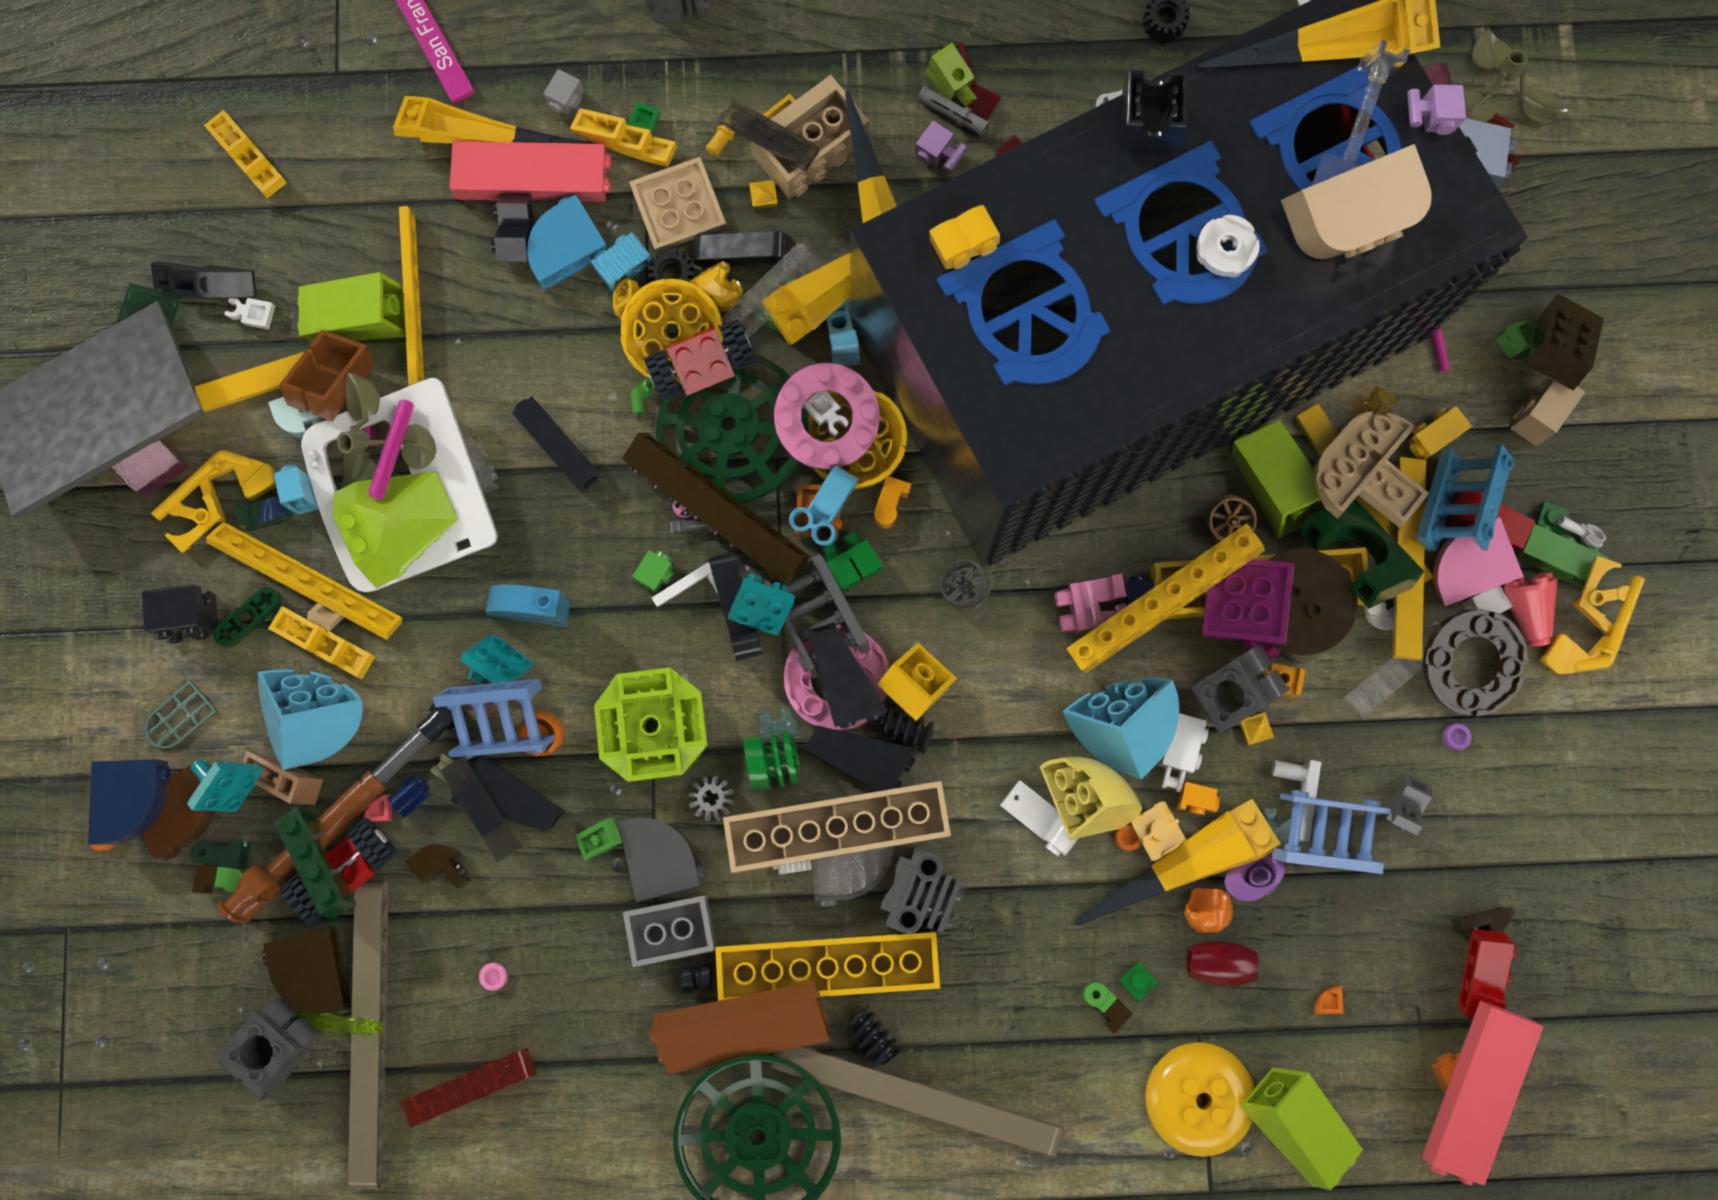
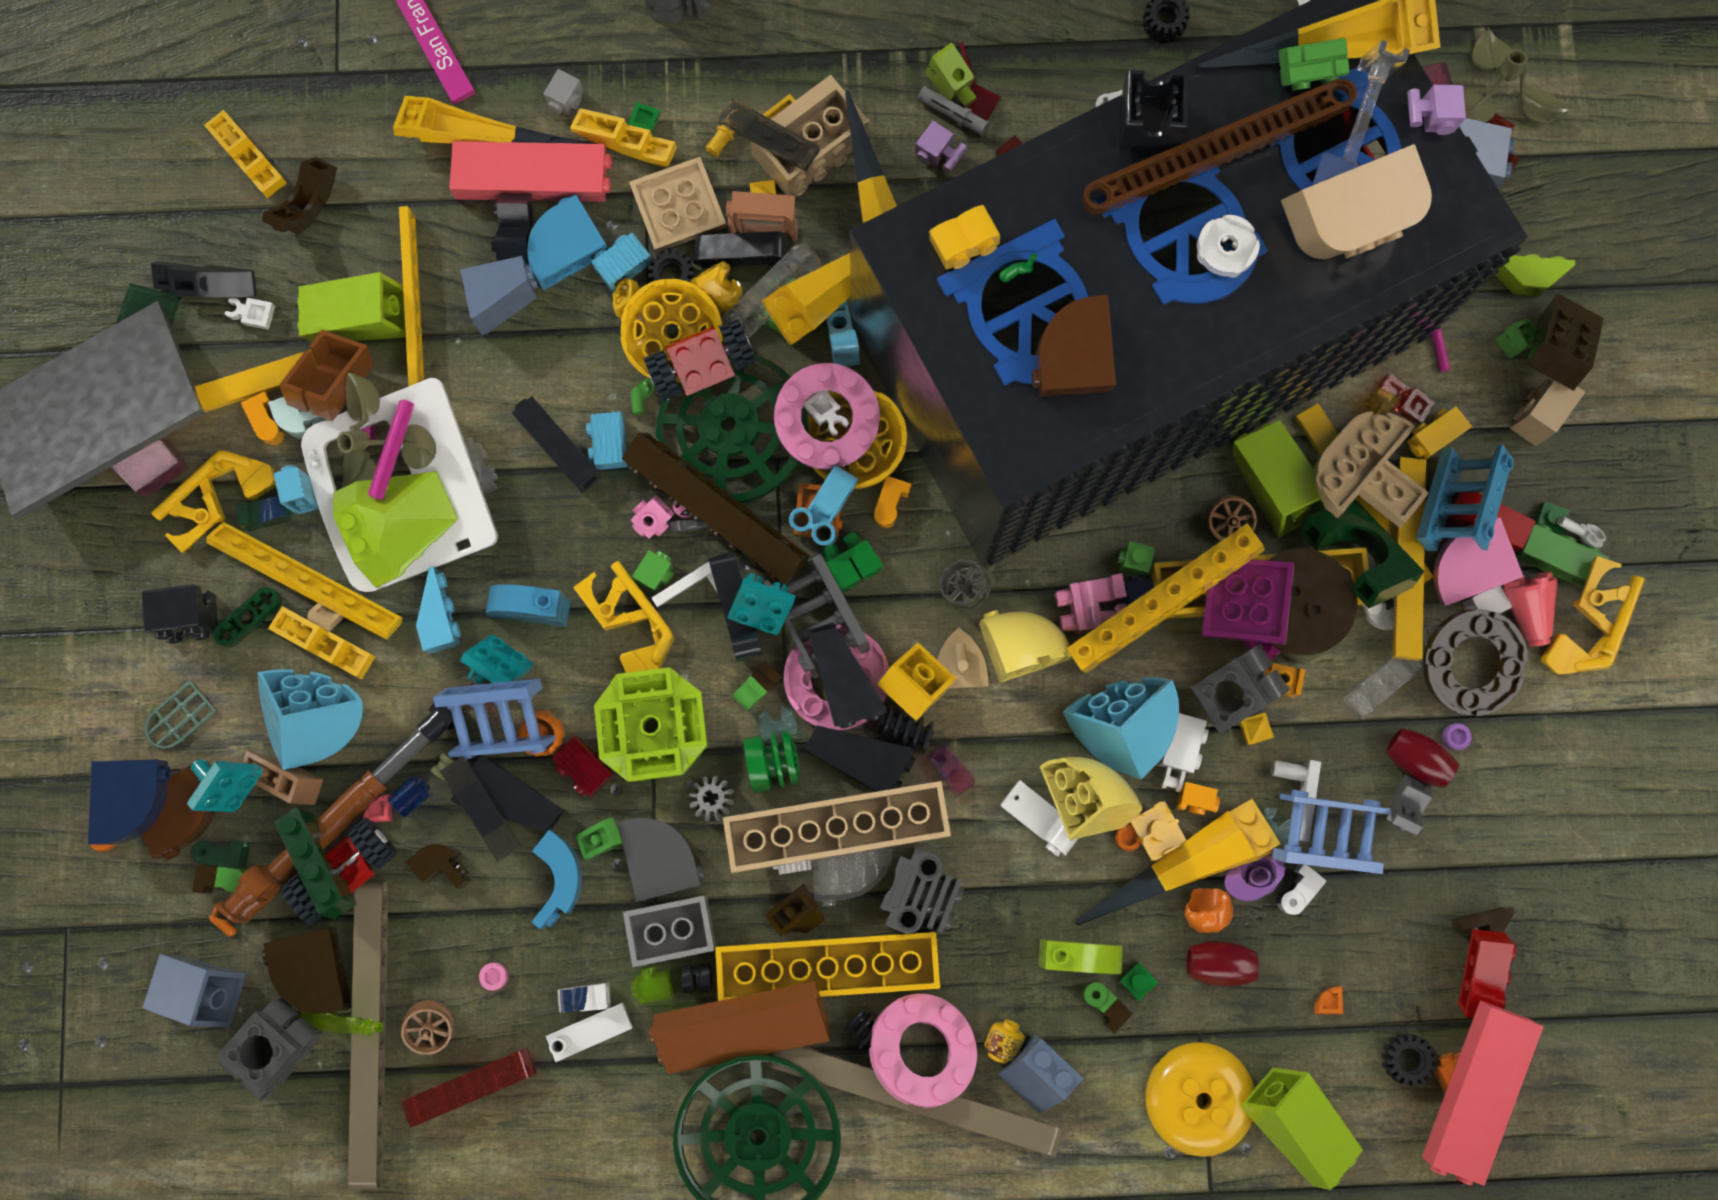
(194, 991): none -> sand blue slope
(227, 928): none -> orange piece
(262, 420): none -> light orange leg
(306, 199): none -> dark brown arch
(427, 1027): none -> medium nougat wheel
(435, 621): none -> medium azure slope
(498, 291): none -> sand blue slope
(567, 876): none -> dark azure arch
(582, 766): none -> dark red brick
(584, 998): none -> leg
(589, 1032): none -> white piece
(607, 440): none -> medium azure brick
(640, 659): none -> yellow piece
(652, 985): none -> clear neon green brick
(658, 511): none -> bright pink brick
(757, 686): none -> leg
(762, 213): none -> nougat window
(795, 913): none -> dark brown slope
(890, 1068): none -> bright pink plate
(951, 770): none -> clear pink leg
(964, 661): none -> tan shield
(1004, 1041): none -> yellow head
(1018, 268): none -> green piece
(1022, 643): none -> light yellow brick
(1040, 1075): none -> sand blue slope
(1076, 350): none -> reddish brown brick
(1080, 957): none -> lime brick
(1136, 559): none -> bright green brick
(1219, 146): none -> reddish brown gear
(1301, 891): none -> white leg
(1313, 62): none -> bright green brick
(1411, 403): none -> clear red slope
(1422, 758): none -> dark red piece
(1425, 1064): none -> black tyre
(1532, 274): none -> lime slope

